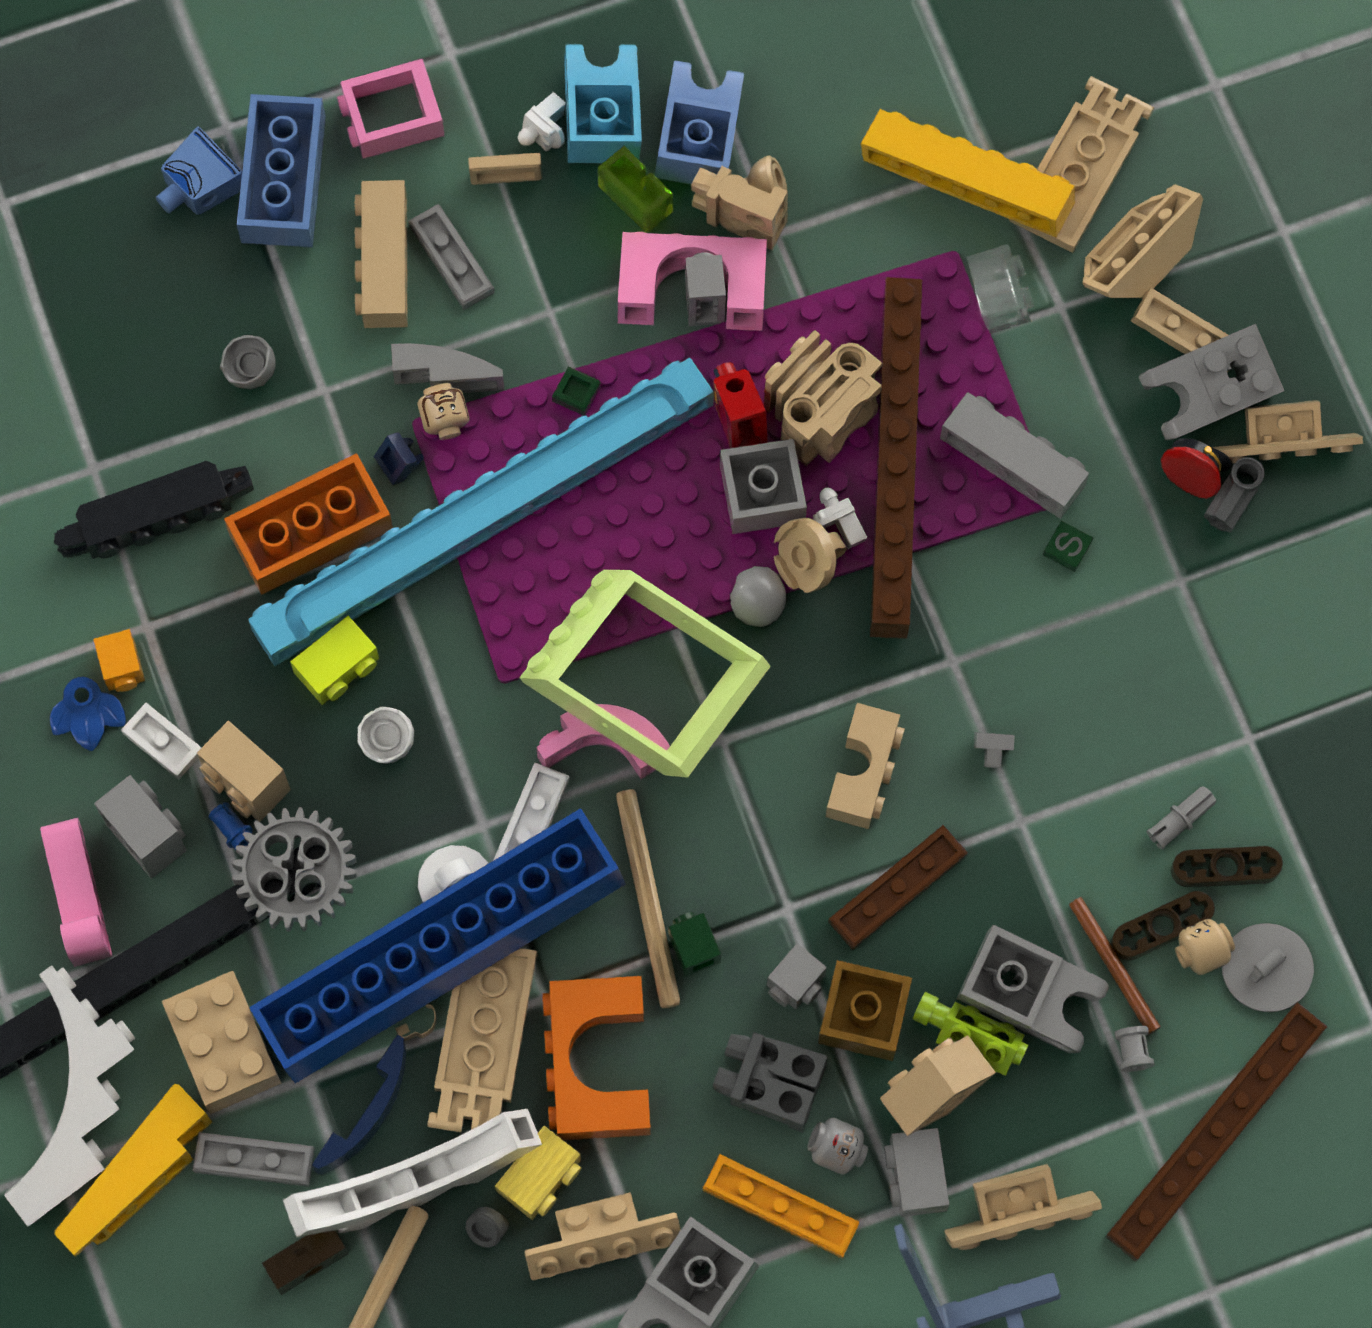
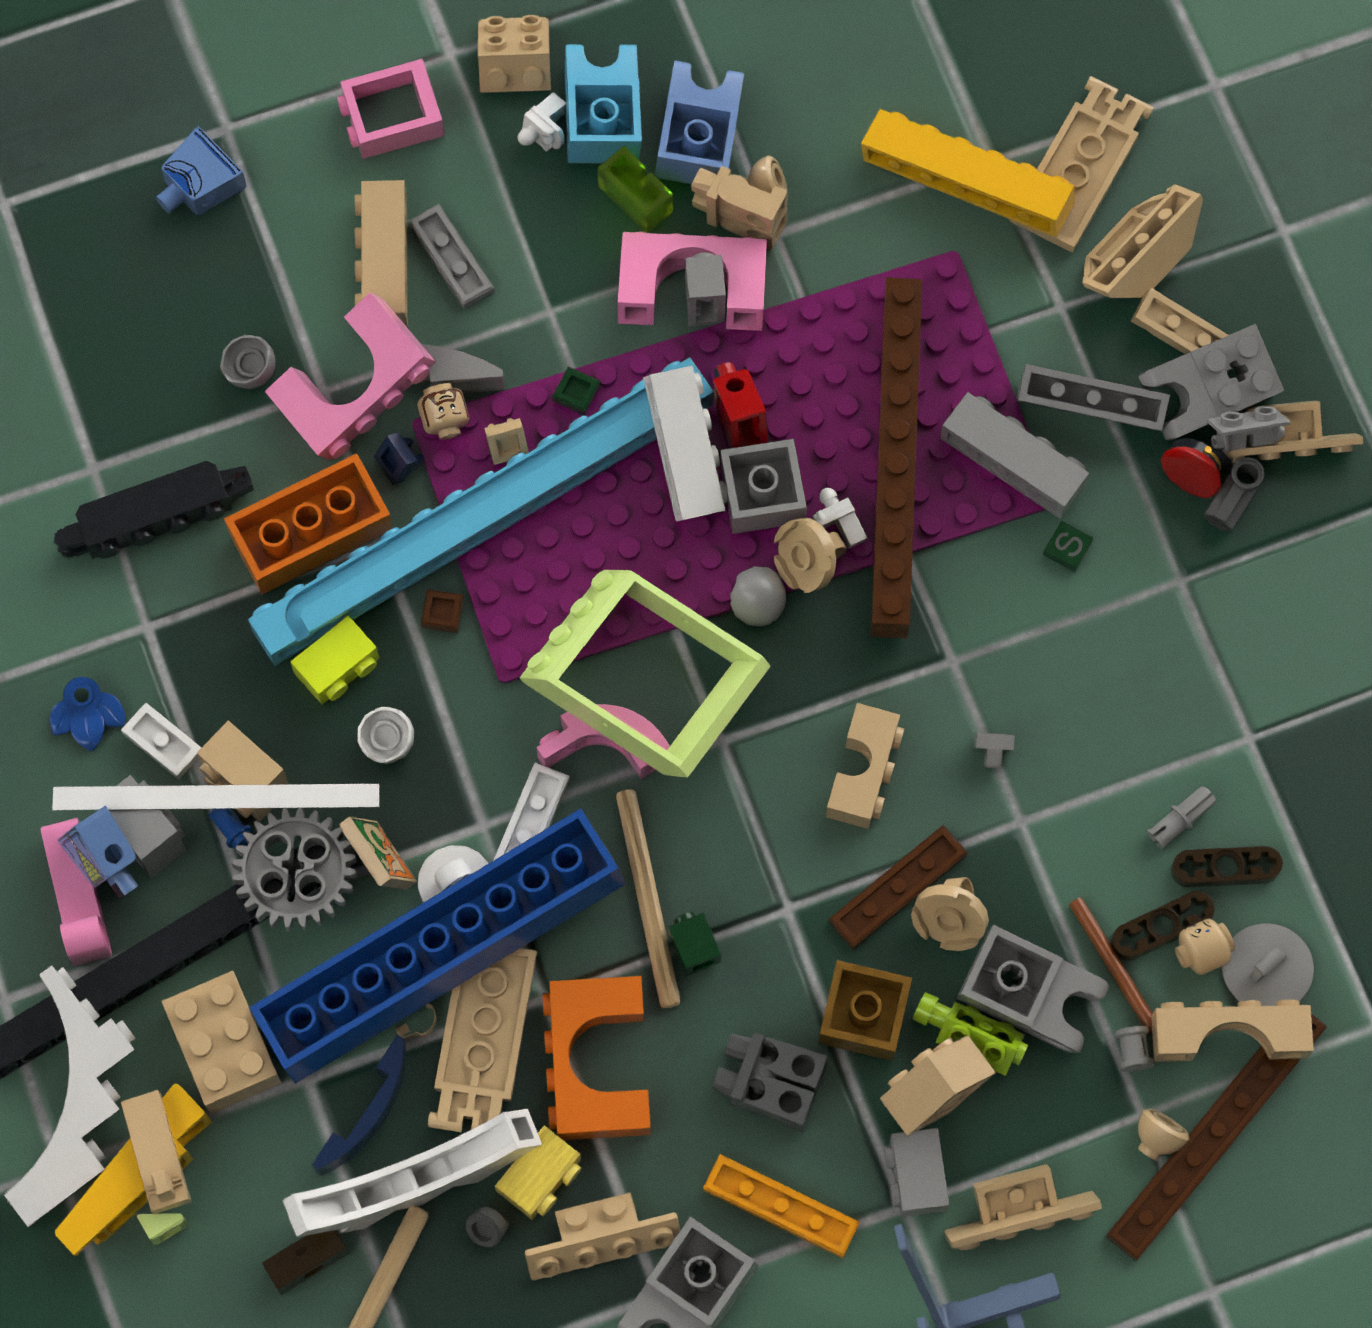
(94, 842): none -> medium blue torso
(119, 661): light orange brick -> none
(156, 1152): none -> tan hinge
(162, 1226): none -> yellowish green slope
(216, 796): none -> white sticker
(253, 1159): light grey tile -> none
(281, 170): medium blue brick -> none
(377, 853): none -> tan tile
(397, 365): none -> bright pink arch
(442, 611): none -> reddish brown tile
(505, 168): tan tile -> none
(506, 440): none -> tan tile
(514, 54): none -> tan bracket
(685, 443): none -> white brick
(796, 978): light grey brick -> none
(822, 395): tan piece -> none
(837, 1146): light grey head -> none
(950, 914): none -> tan tile
(999, 288): clear brick -> none
(1093, 397): none -> light grey brick
(1160, 1134): none -> tan brick
(1262, 425): none -> light grey hinge
(1280, 1029): none -> tan arch

